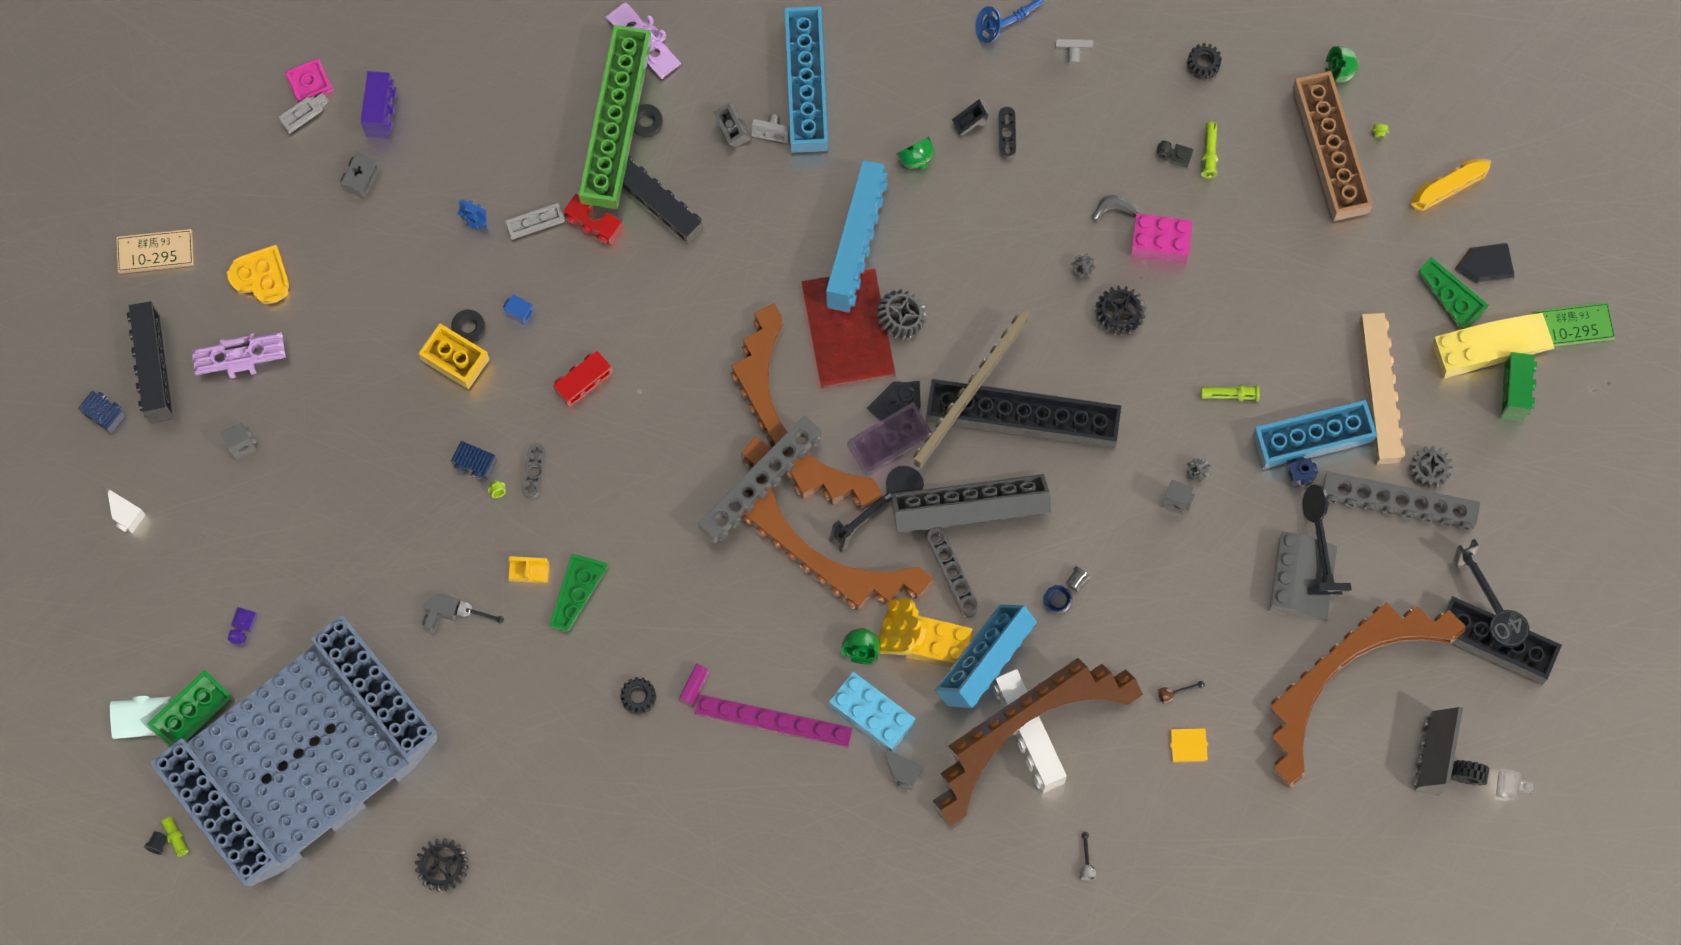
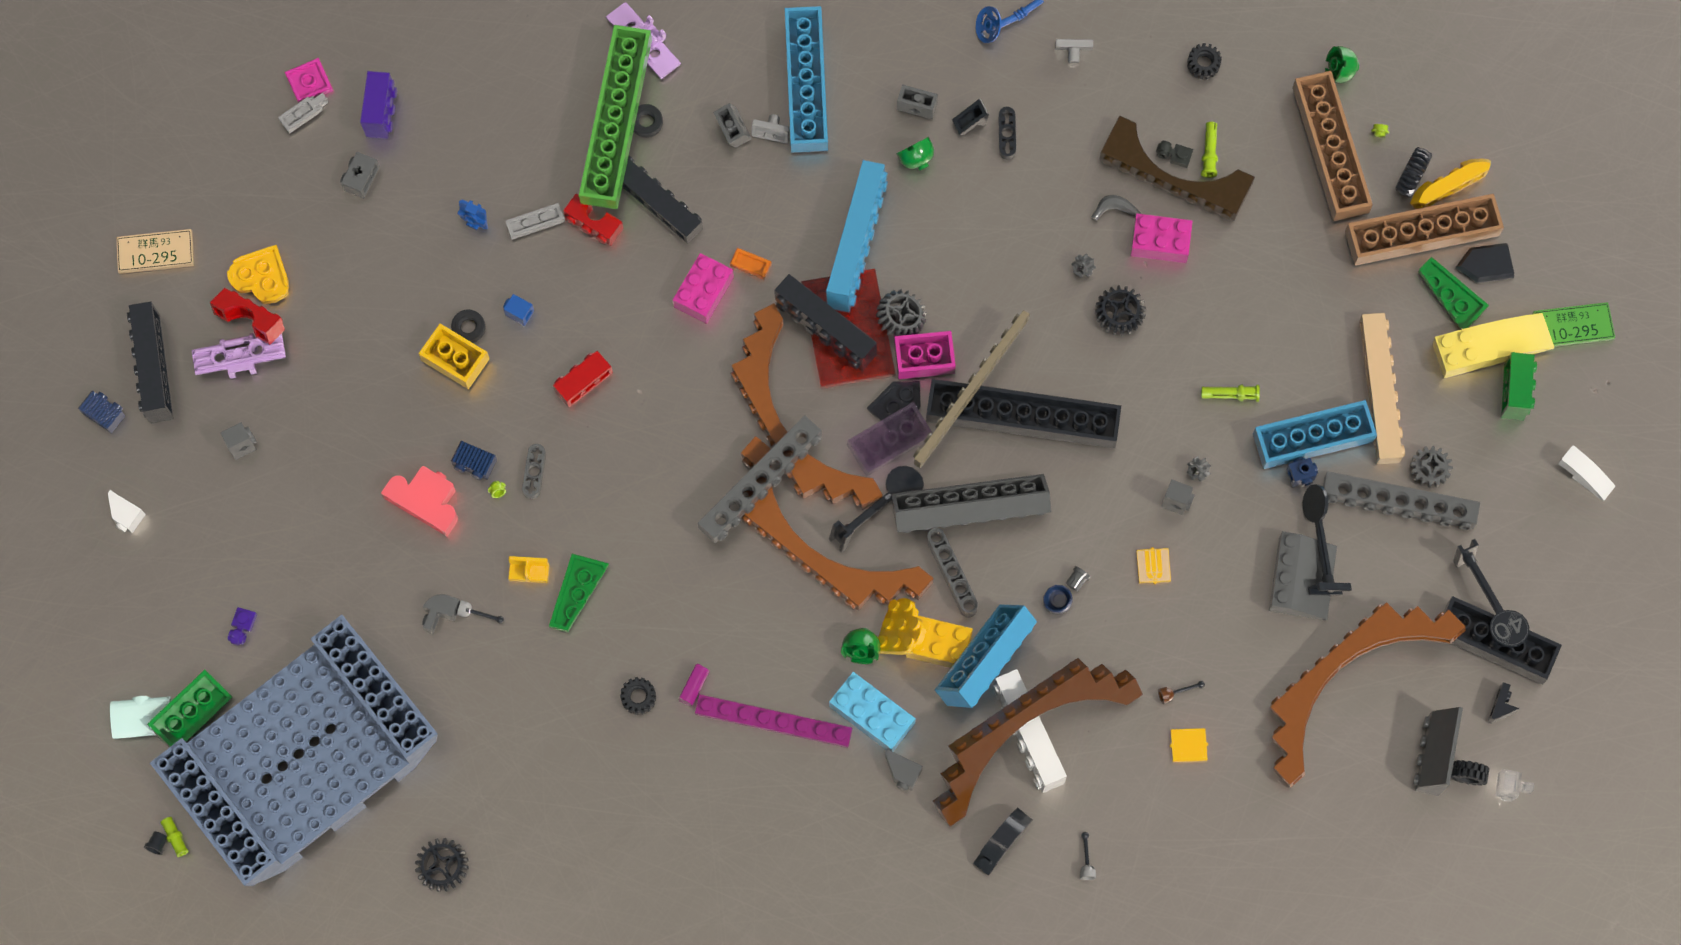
(230, 305): none -> red arch
(424, 498): none -> coral brick
(703, 288): none -> dark pink brick
(750, 263): none -> orange tile
(825, 323): none -> black brick
(917, 101): none -> dark grey brick
(924, 355): none -> dark pink brick
(1002, 840): none -> black arch
(1153, 565): none -> piece
(1218, 196): none -> dark brown arch
(1413, 171): none -> black gear
(1424, 229): none -> medium nougat brick
(1500, 708): none -> black slope
(1587, 473): none -> white slope

